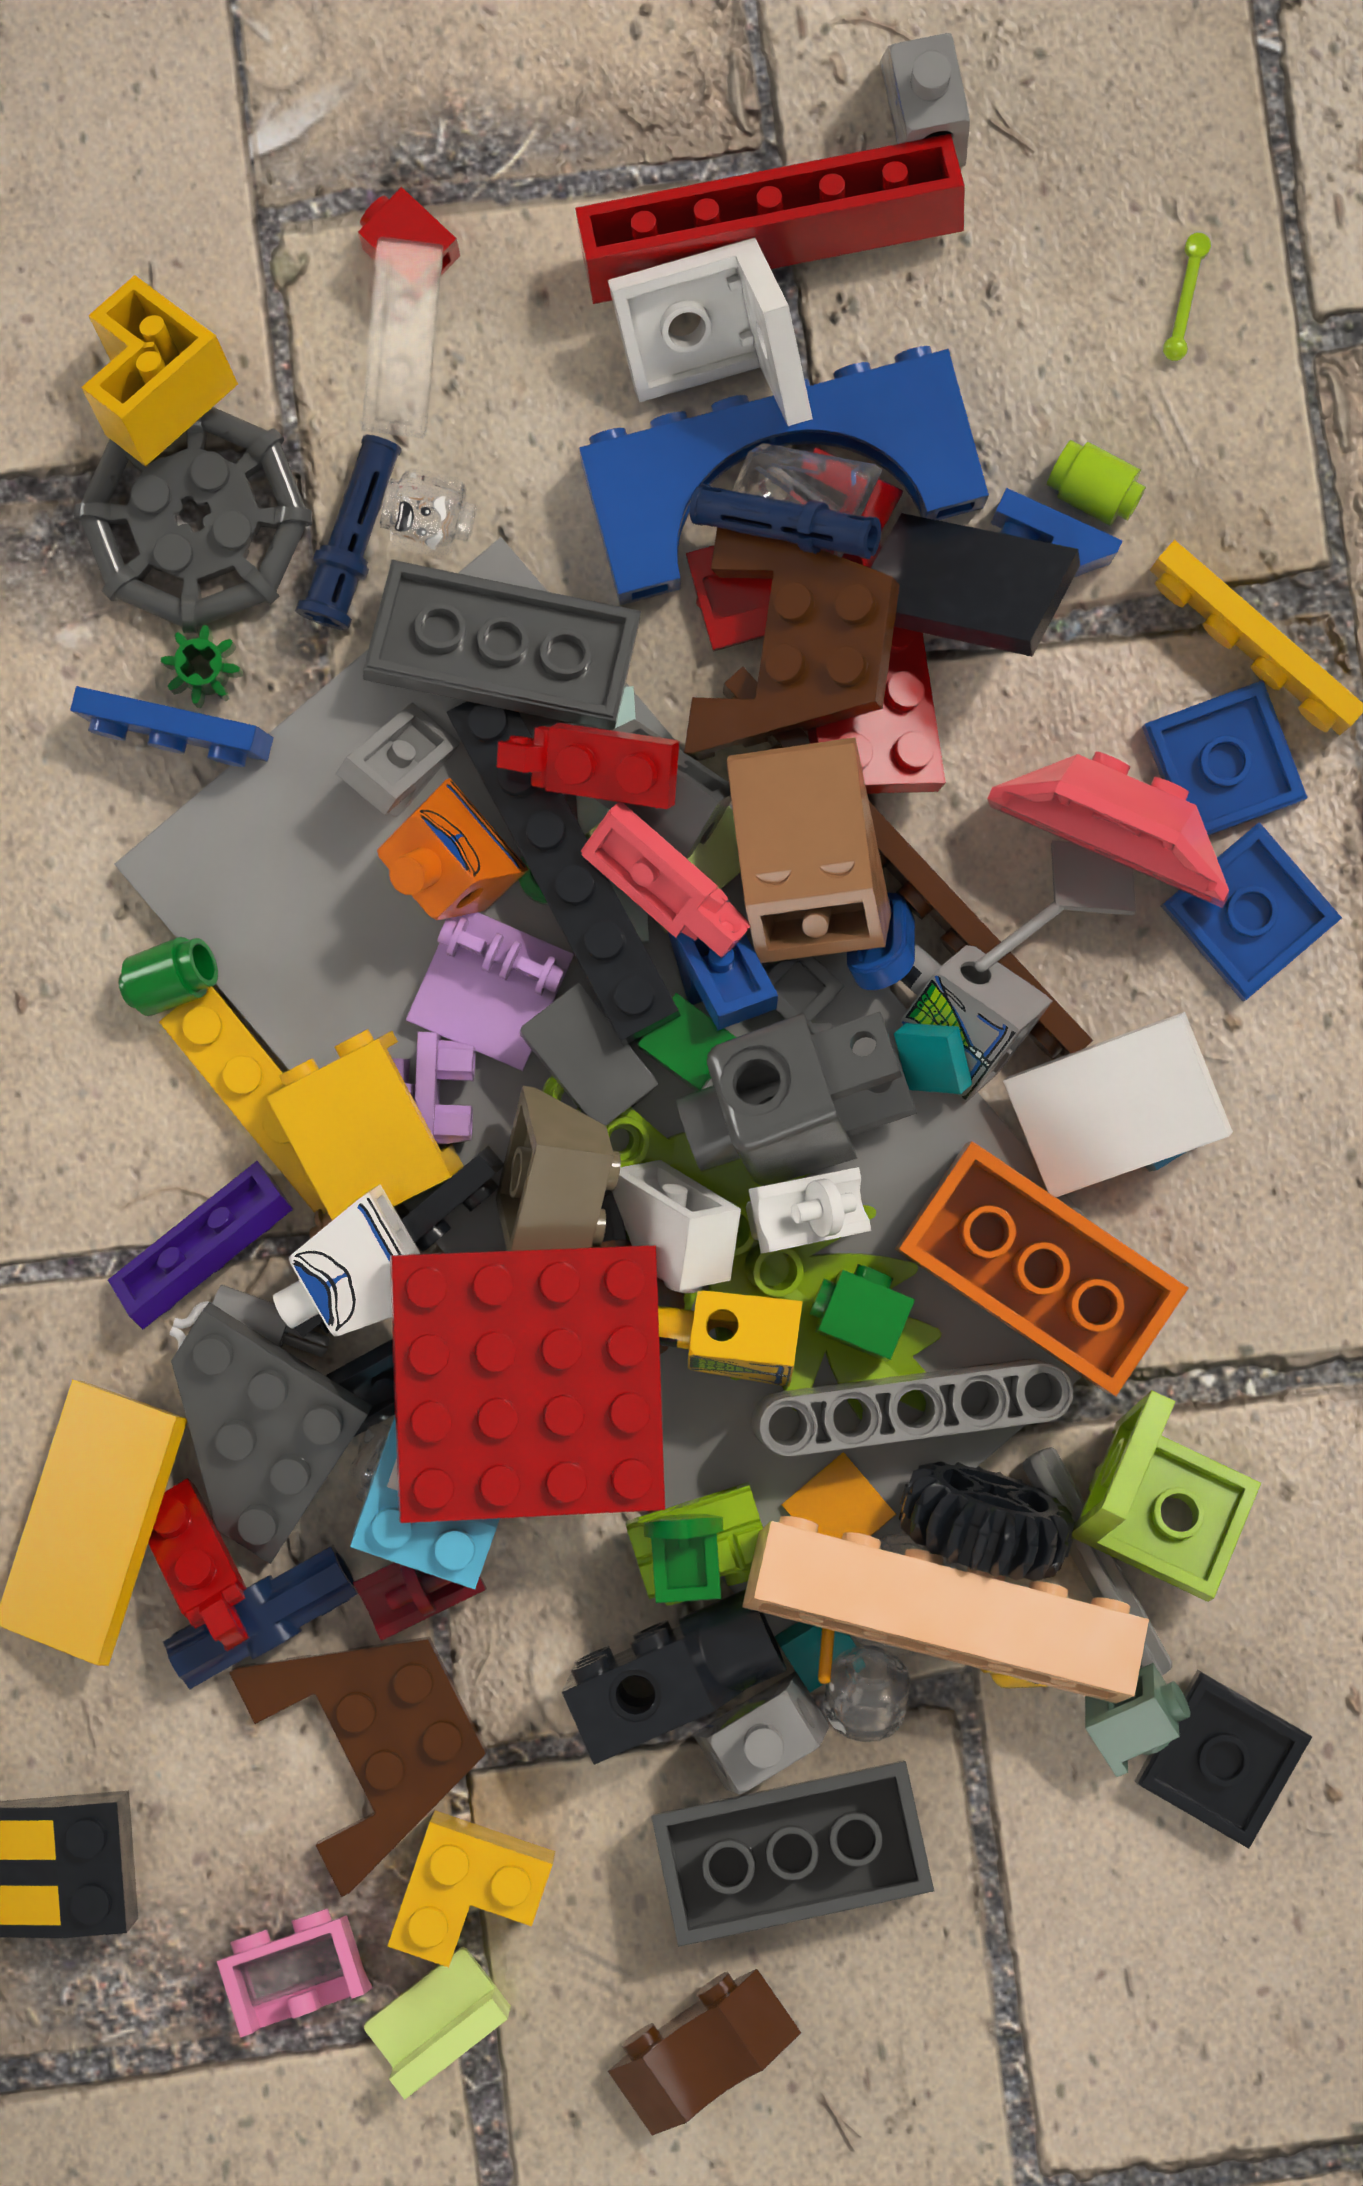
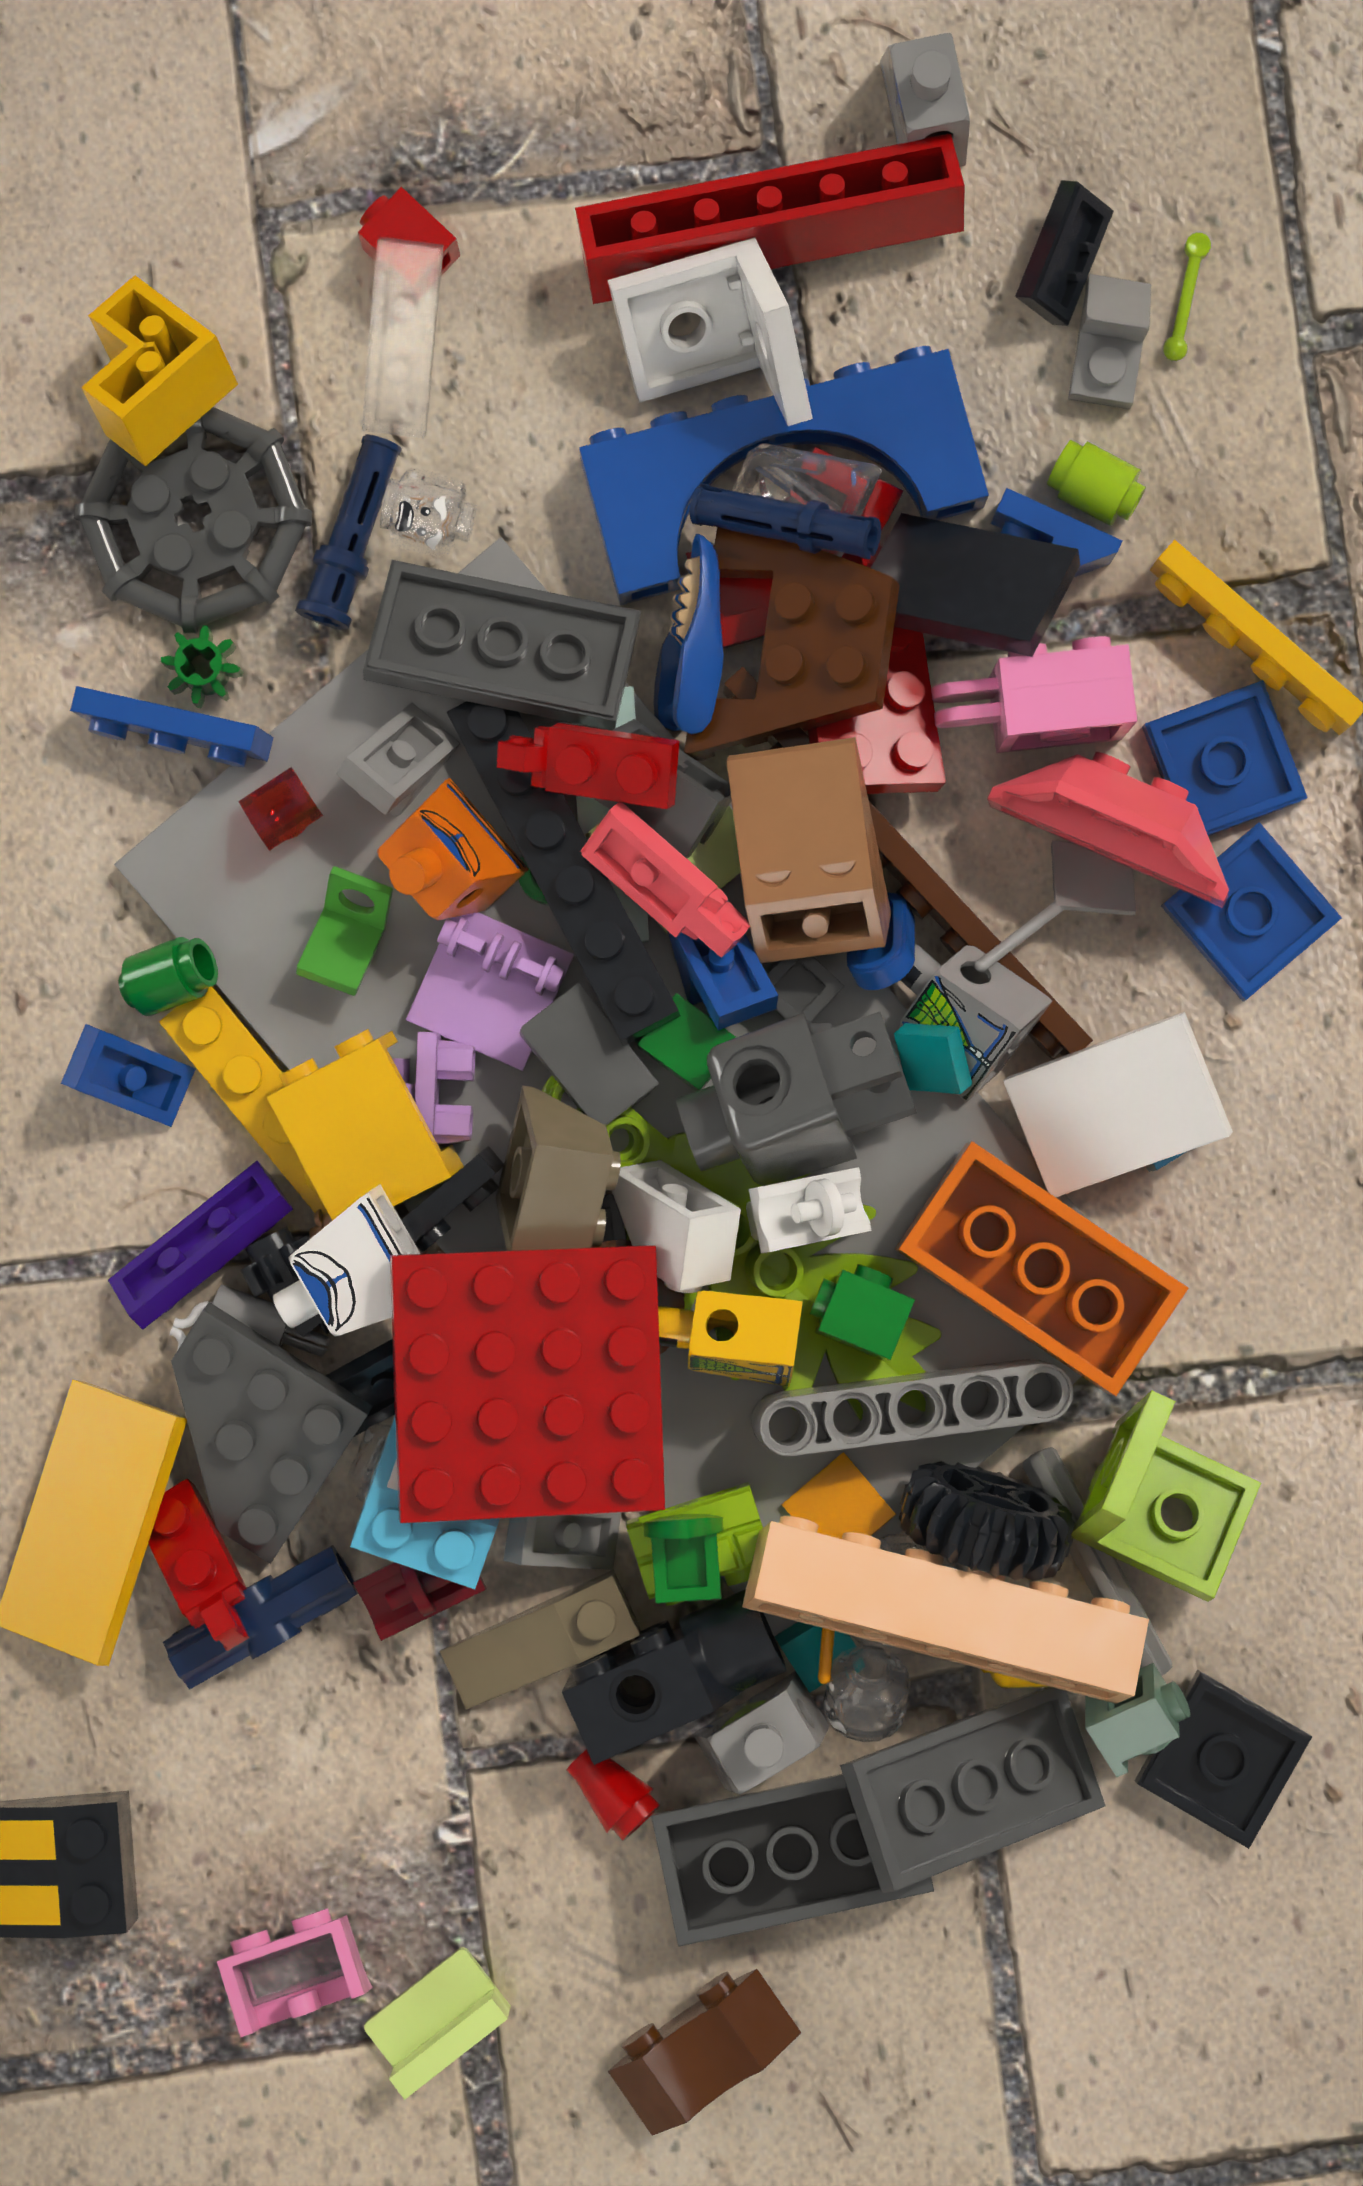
(128, 1075): none -> blue slope
(271, 1264): none -> black gear
(280, 809): none -> clear red plate
(346, 933): none -> bright green bracket
(397, 1727): reddish brown wing -> none
(461, 1869): yellow brick -> none
(542, 1640): none -> dark tan slope
(564, 1540): none -> light grey slope
(614, 1794): none -> red cone
(693, 649): none -> blue animal
(972, 1787): none -> dark grey plate
(1048, 697): none -> bright pink brick
(1064, 253): none -> black plate
(1110, 341): none -> light grey slope

